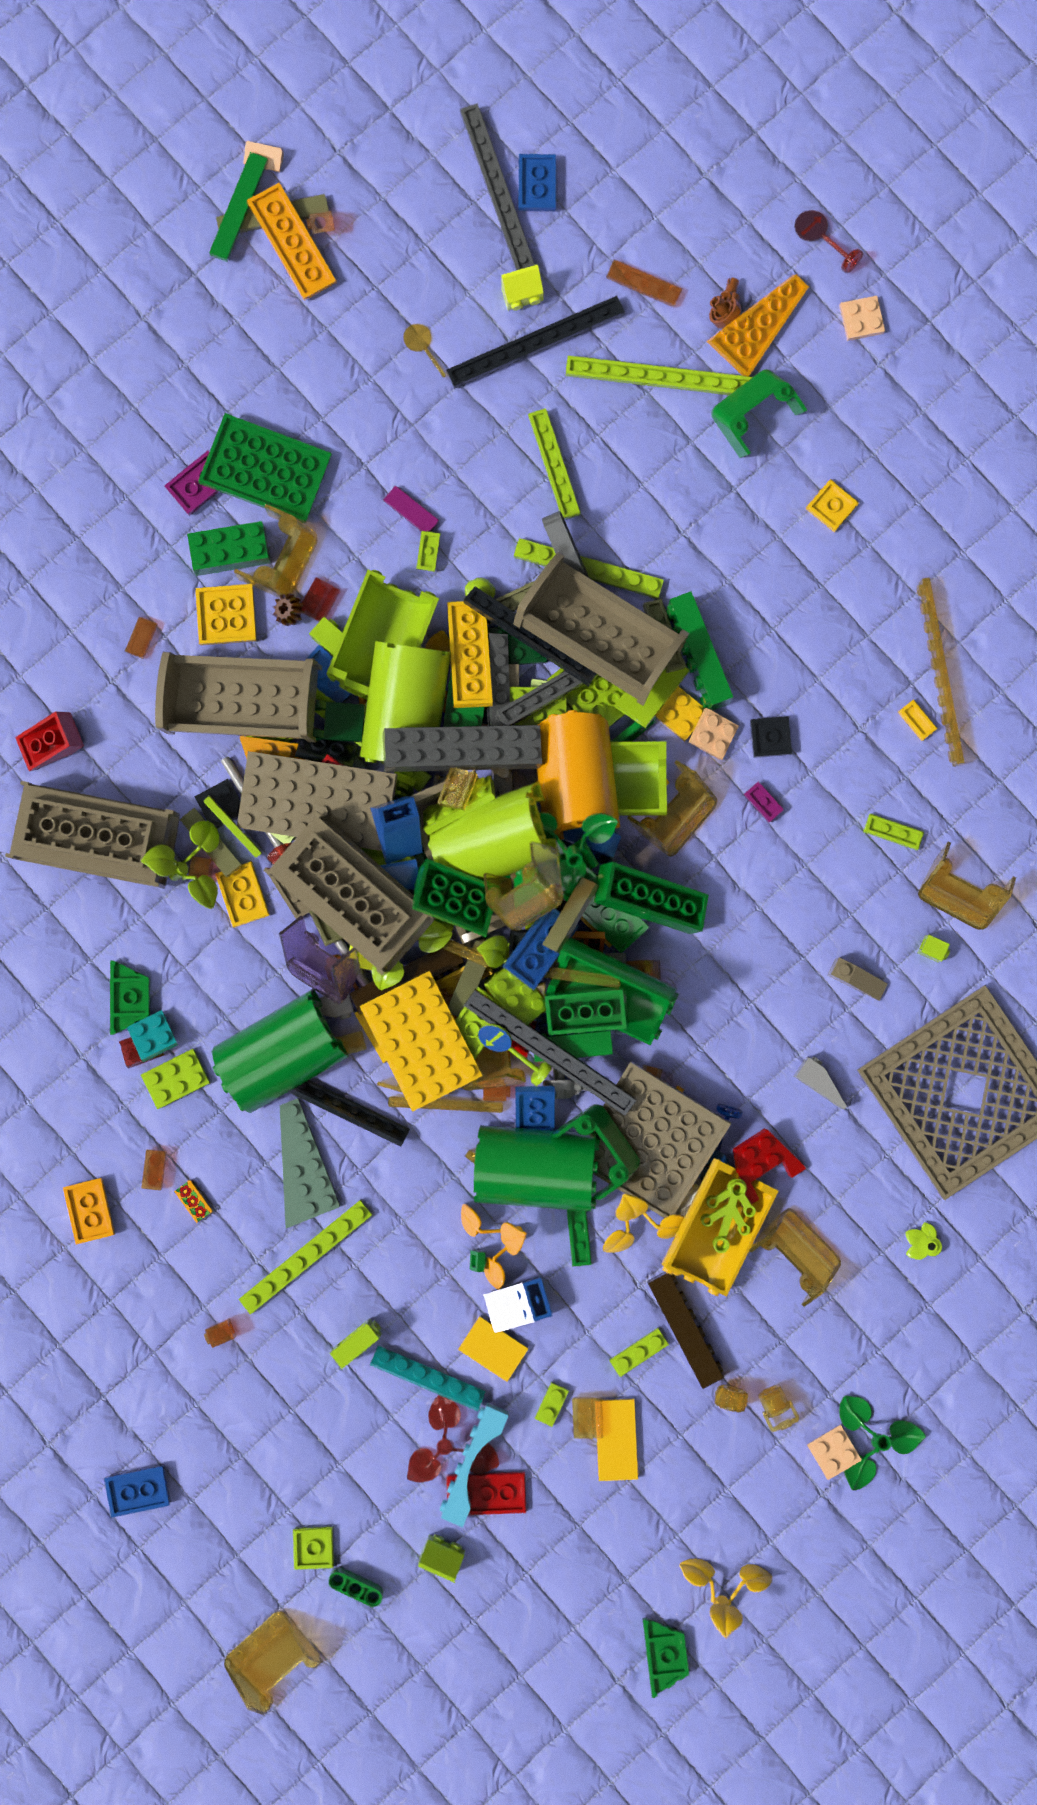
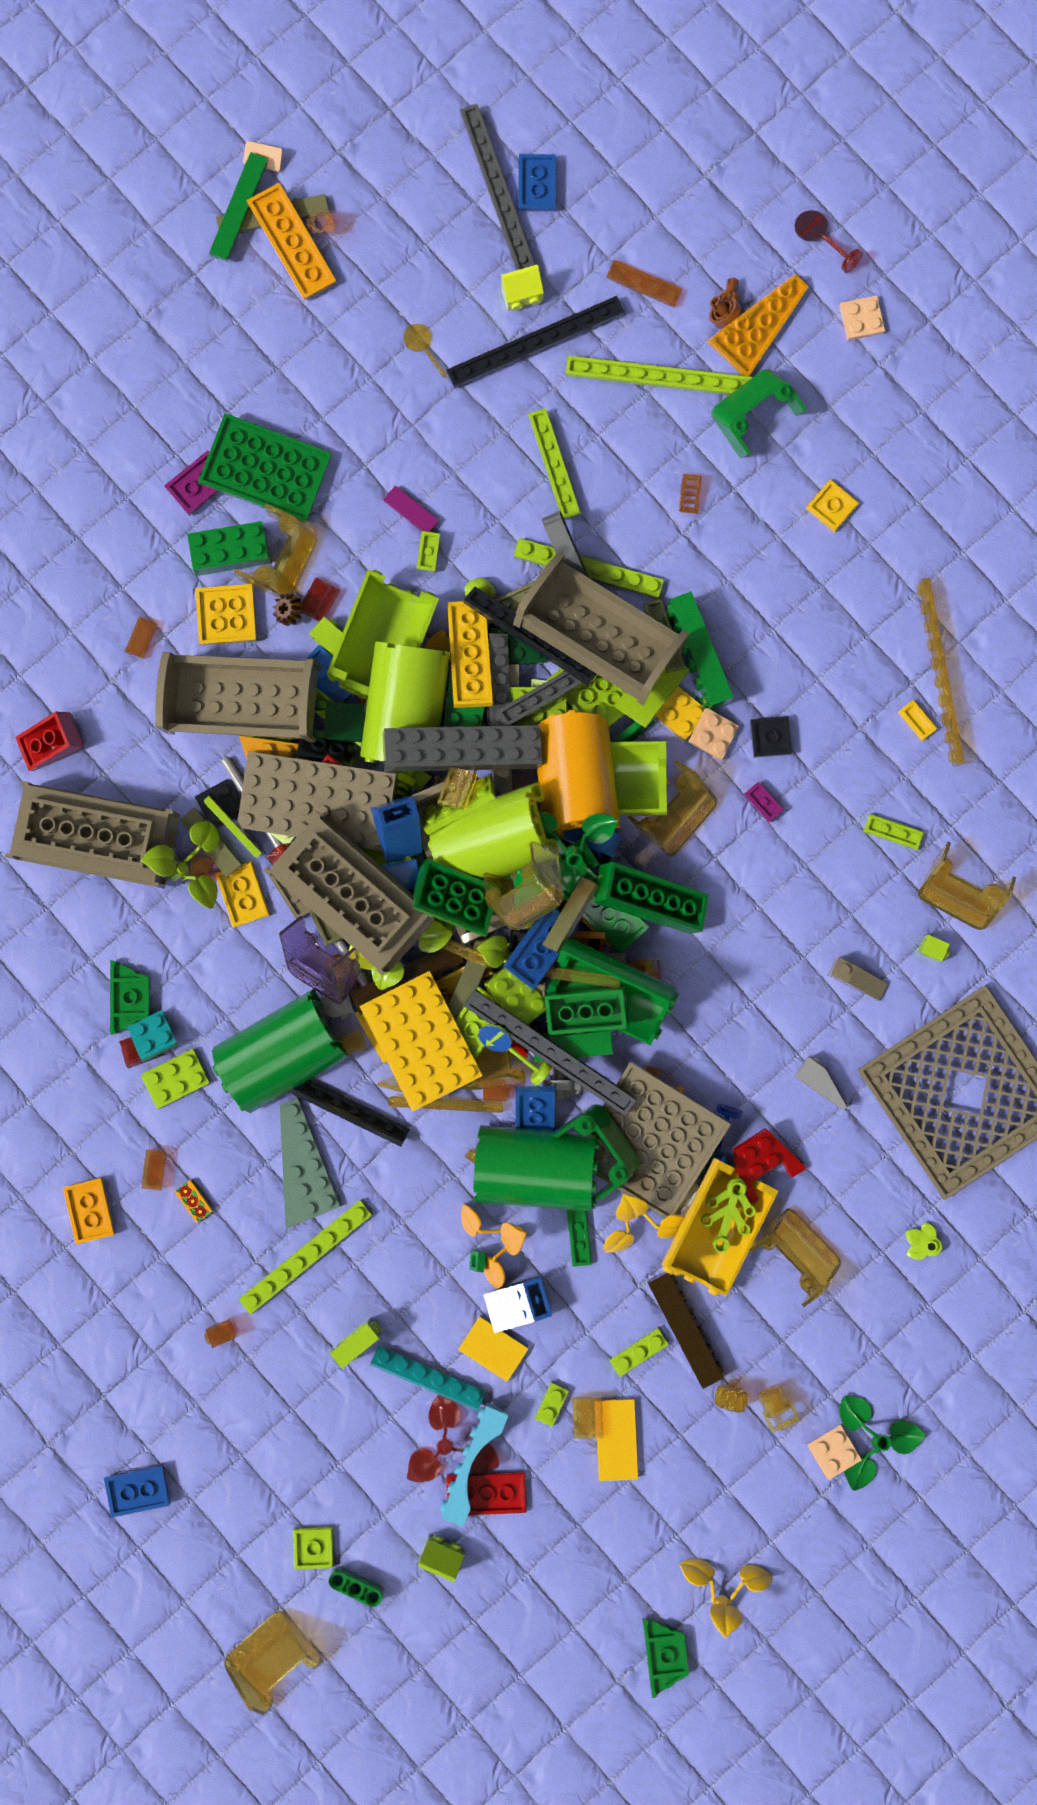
(688, 477): none -> clear orange slope

